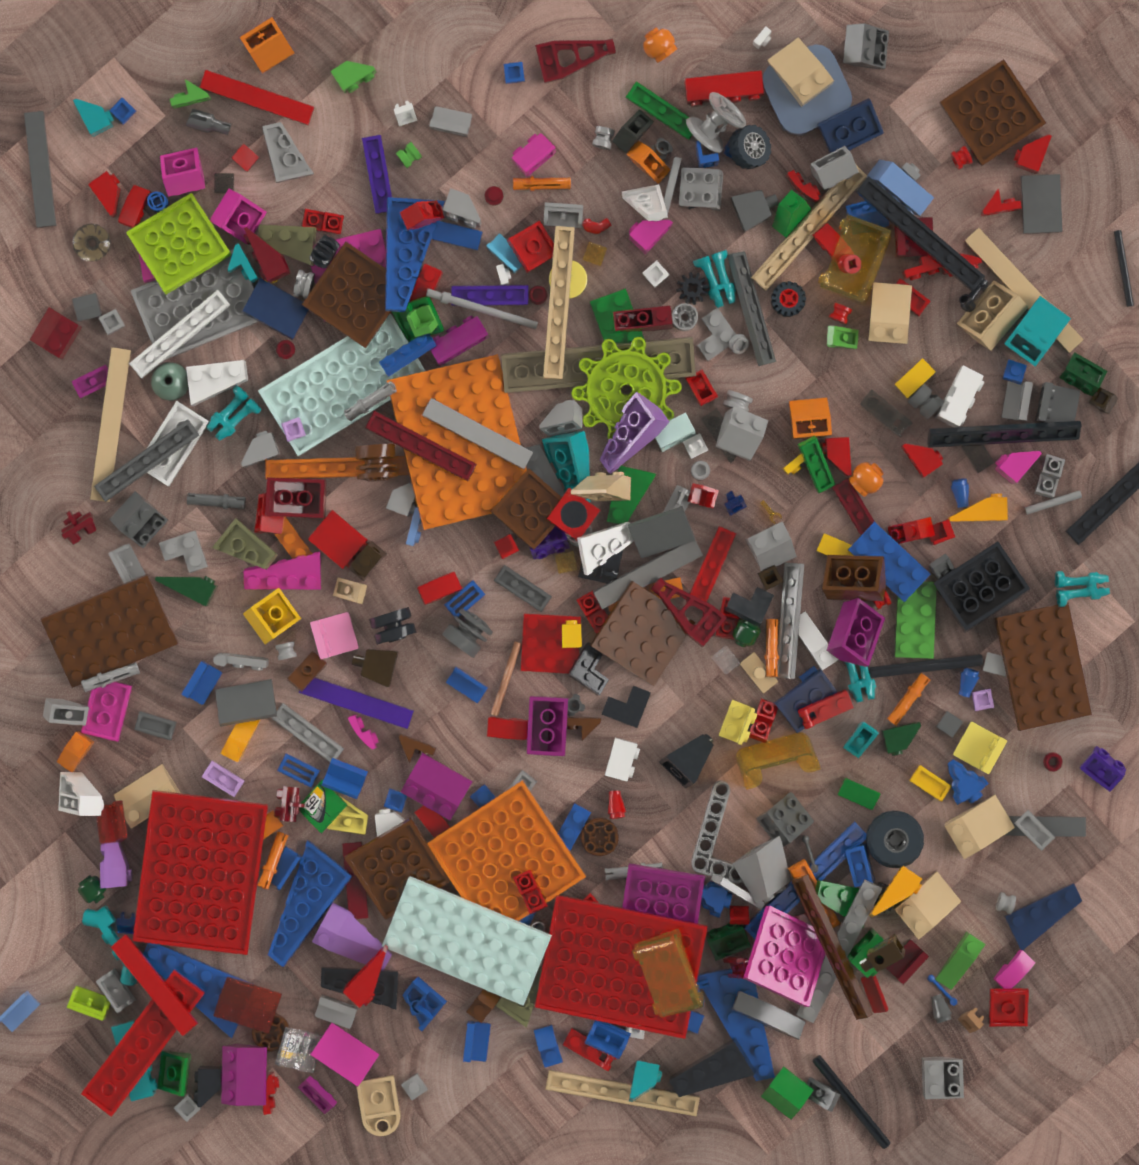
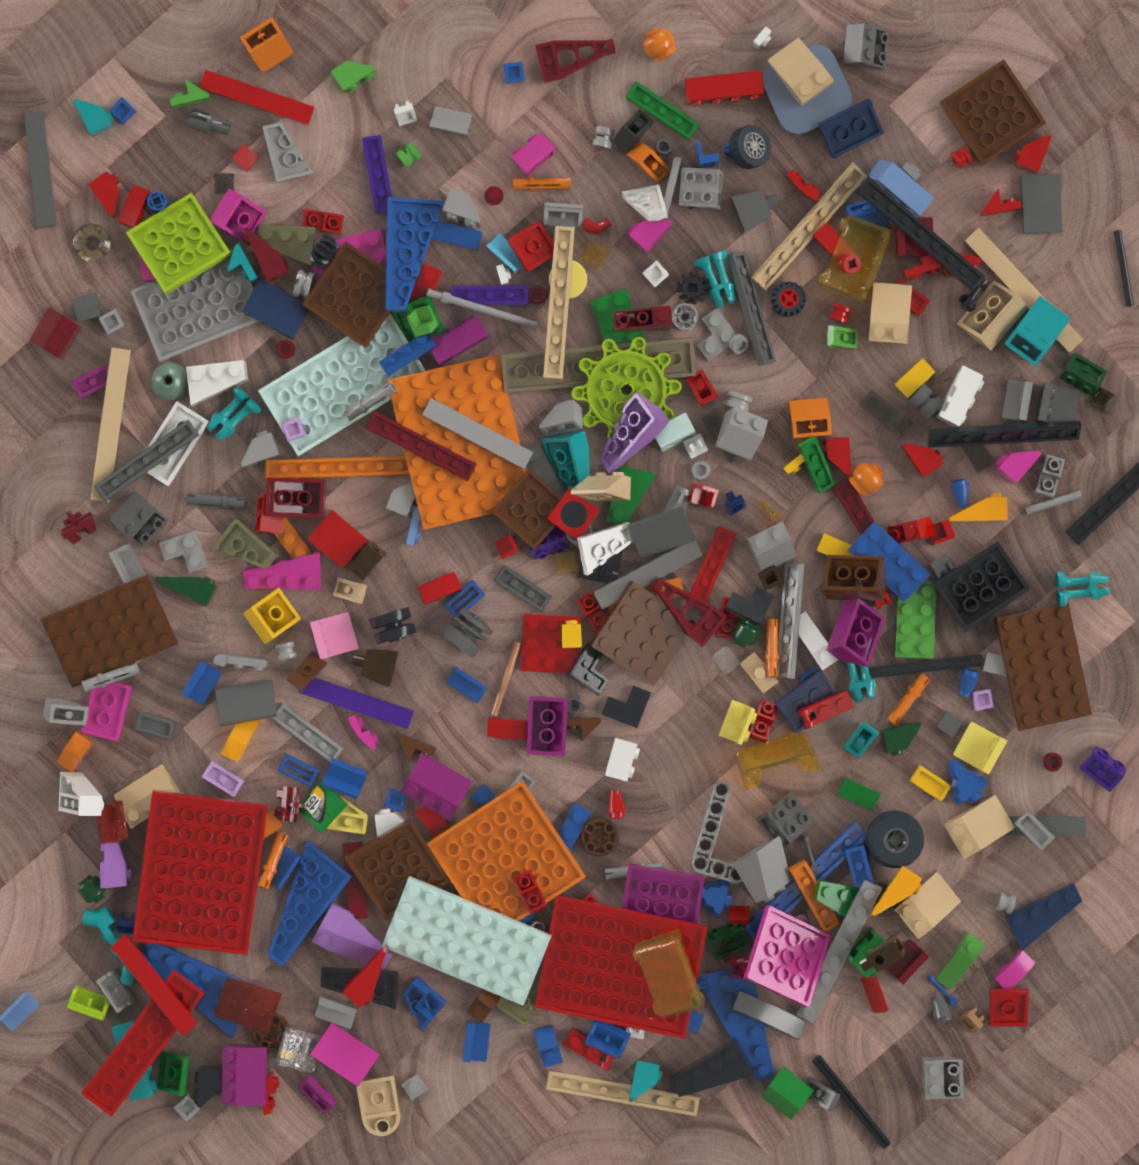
(179, 334): white tile -> none
(182, 172): dark pink slope -> none
(376, 462): reddish brown wheel -> none
(422, 214): red slope -> none
(688, 761): black slope -> none
(724, 113): light grey piece -> none
(729, 886): light grey tile -> none
(790, 213): green slope -> none
(832, 947): reddish brown plate -> none
(834, 168): light grey slope -> none
(1014, 372): blue plate -> none

